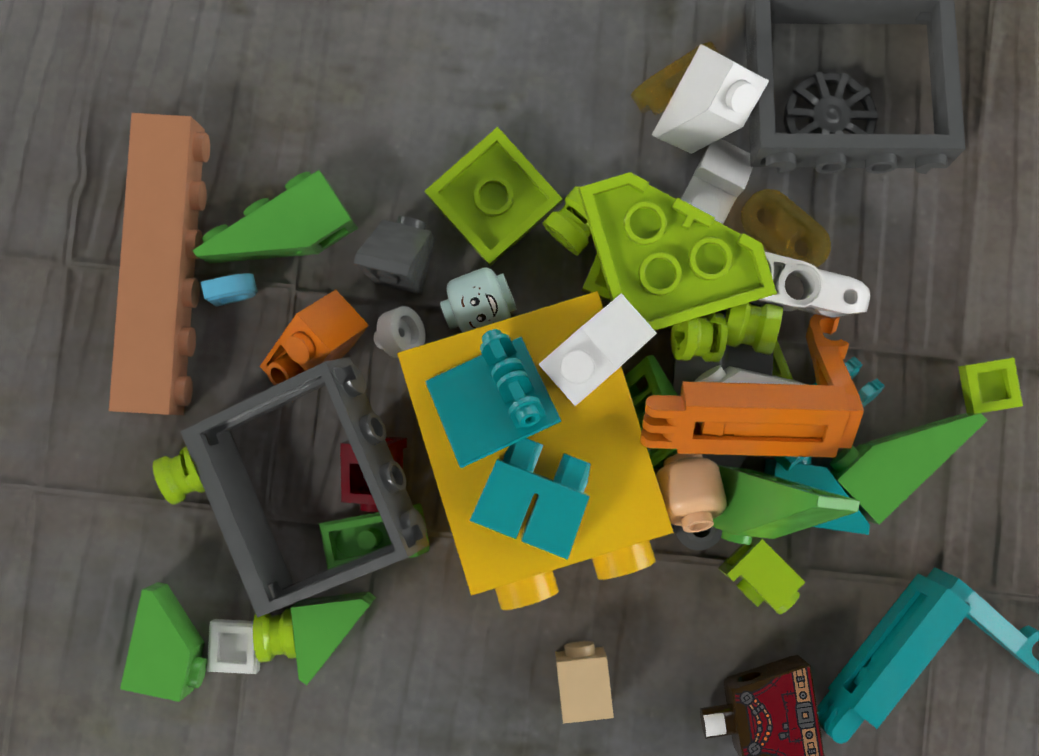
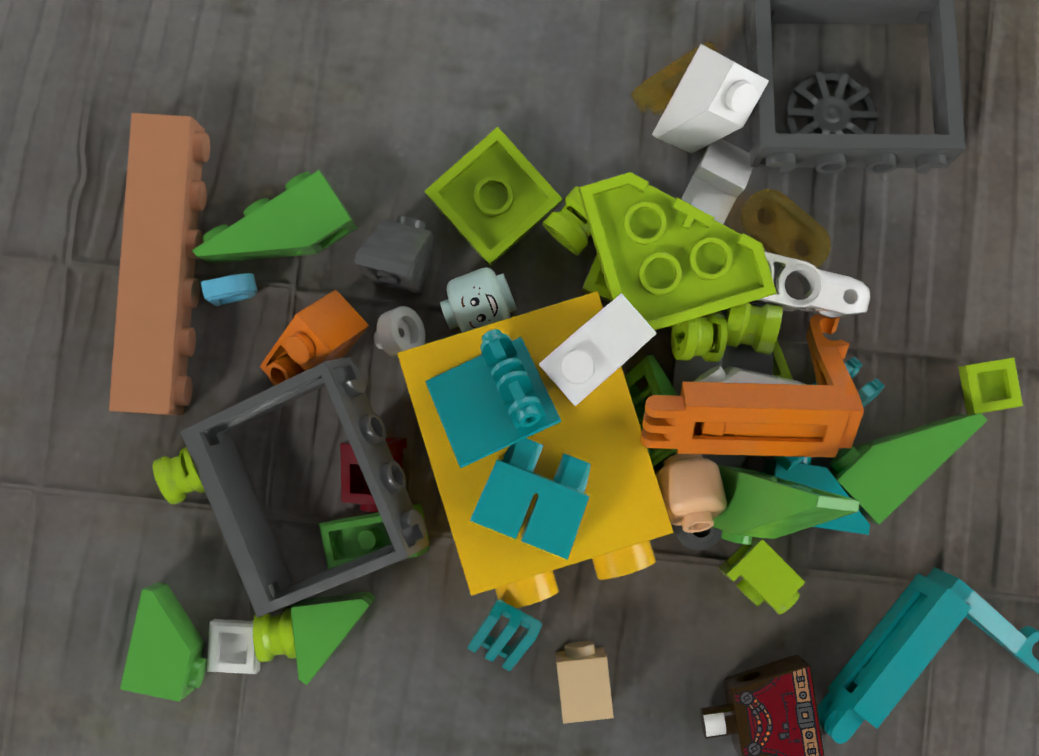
(498, 645): none -> teal tile

